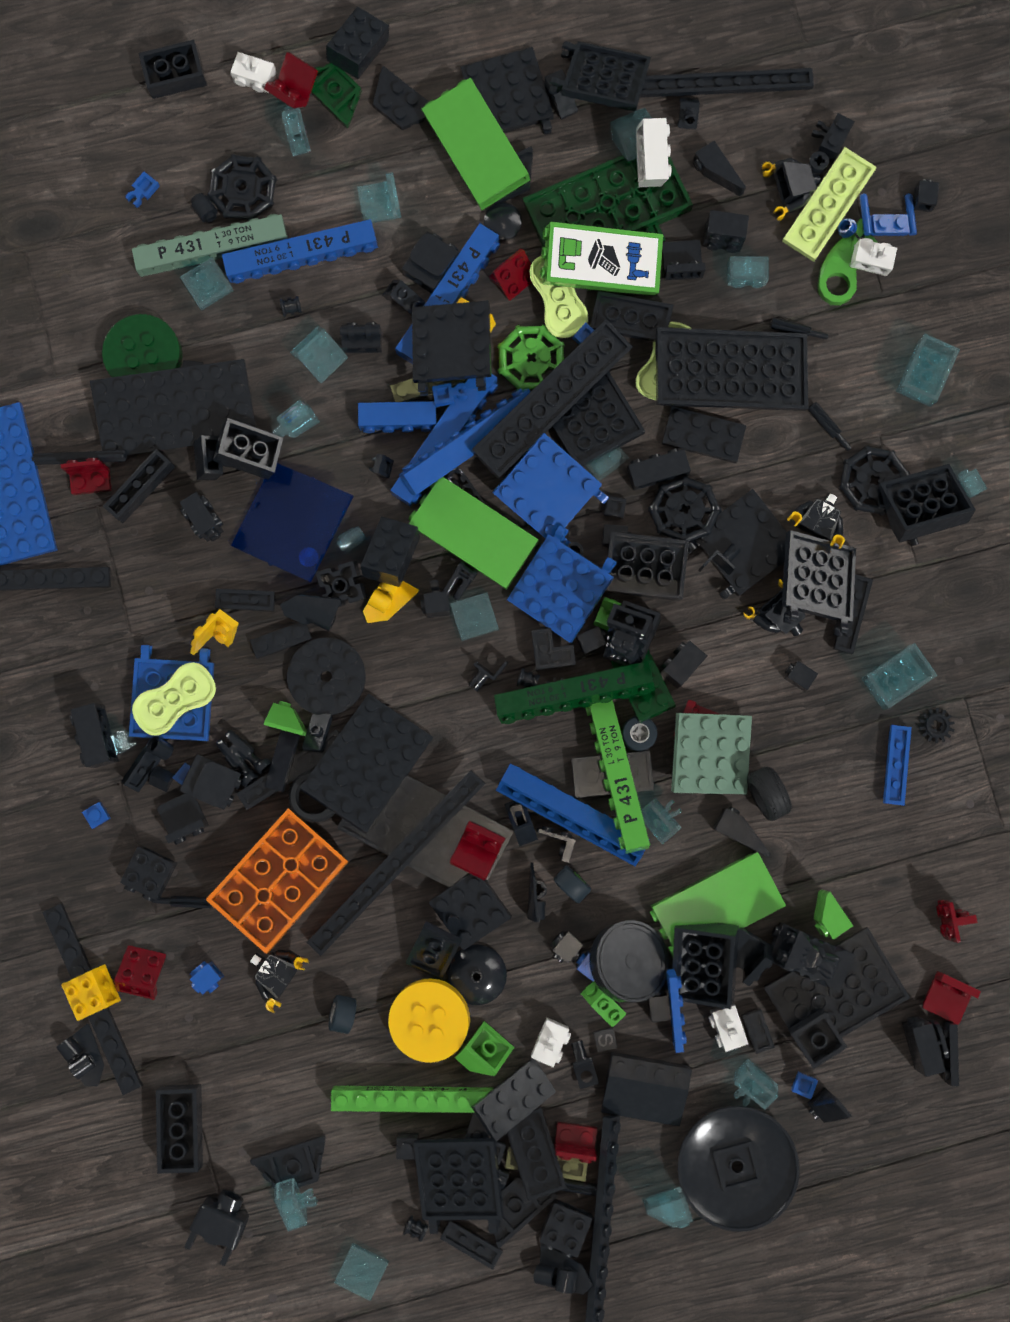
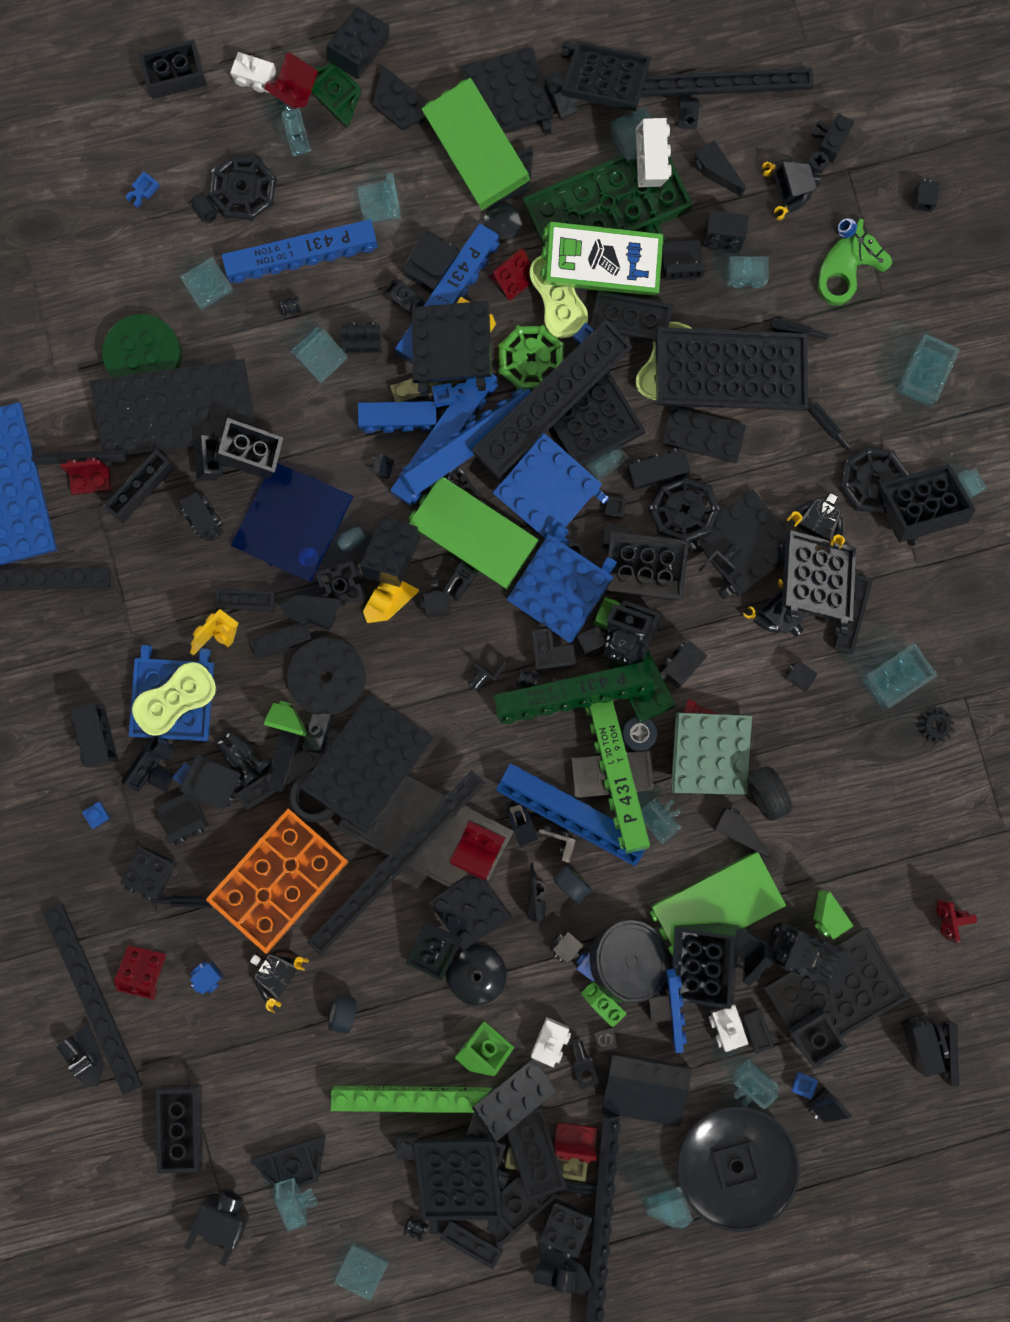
(91, 992): yellow bracket -> none
(120, 742): clear light blue tile -> none
(201, 246): sand green brick -> none
(295, 420): clear light blue torso -> none
(429, 1020): yellow brick -> none
(474, 616): clear light blue tile -> none
(829, 204): yellowish green plate -> none
(873, 256): white brick -> none
(889, 223): blue plate -> none
(897, 765): blue plate -> none
(948, 997): dark red bracket -> none

